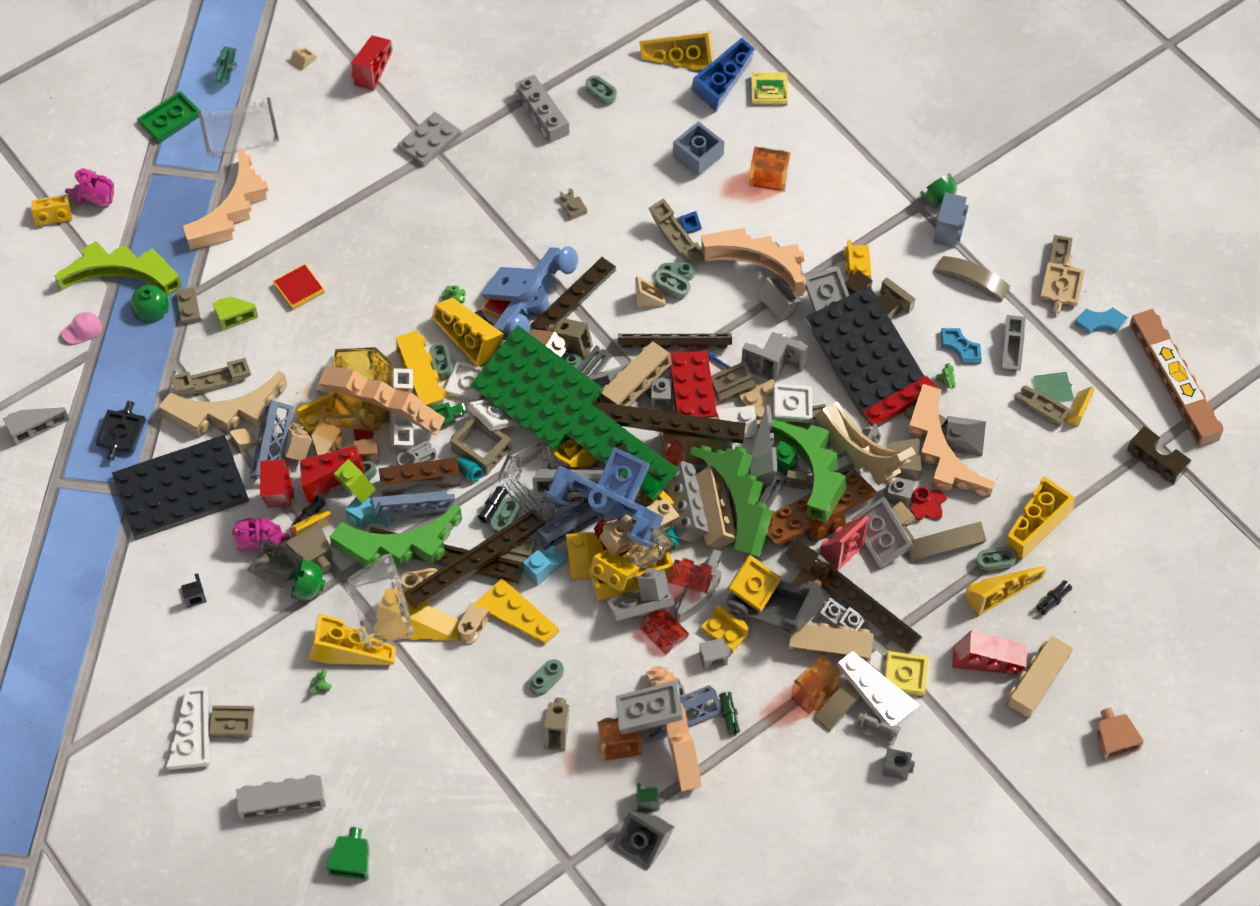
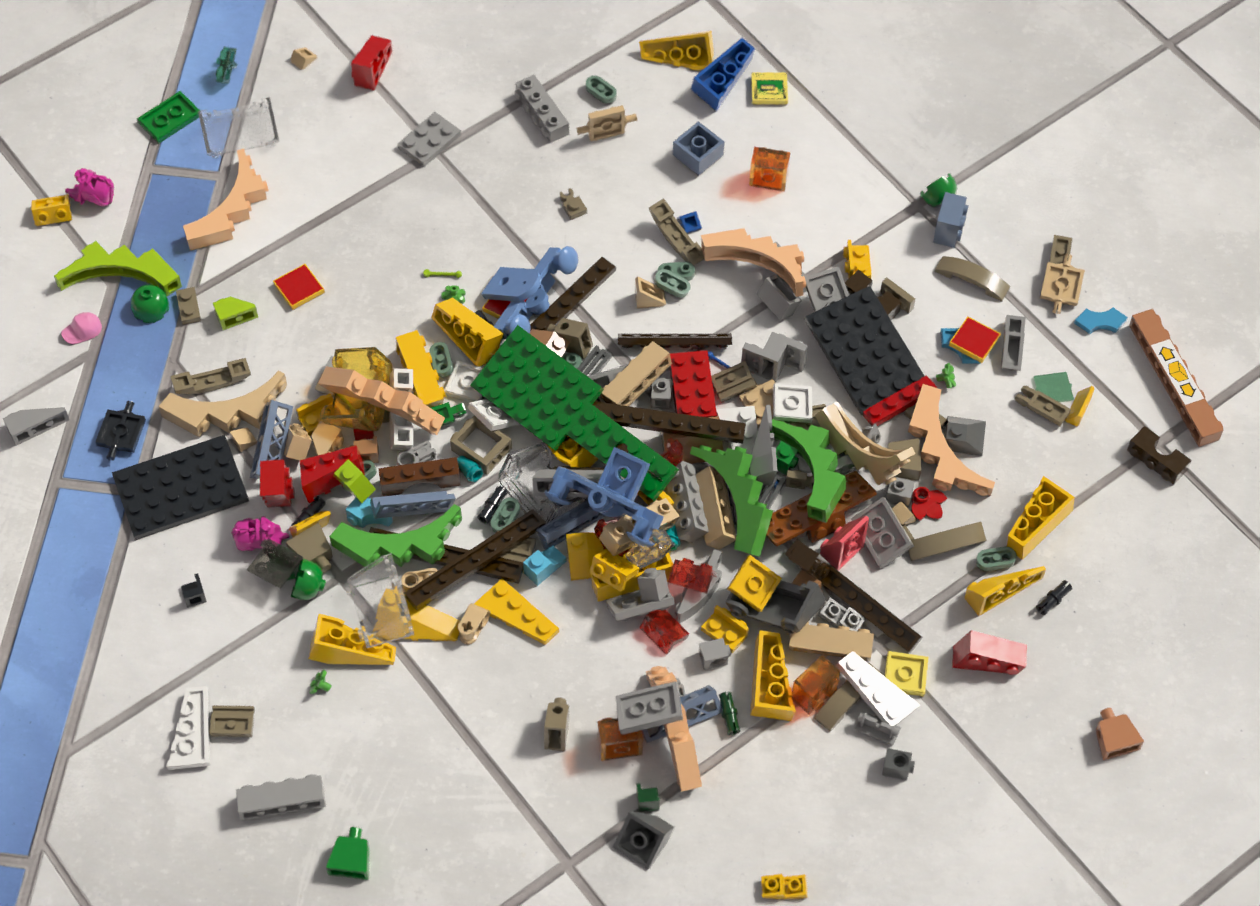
(427, 273): none -> lime hinge
(547, 676): sand green plate -> none
(606, 123): none -> tan plate
(770, 683): none -> yellow wedge
(784, 887): none -> yellow slope
(974, 339): none -> red tile
(1039, 677): tan brick -> none

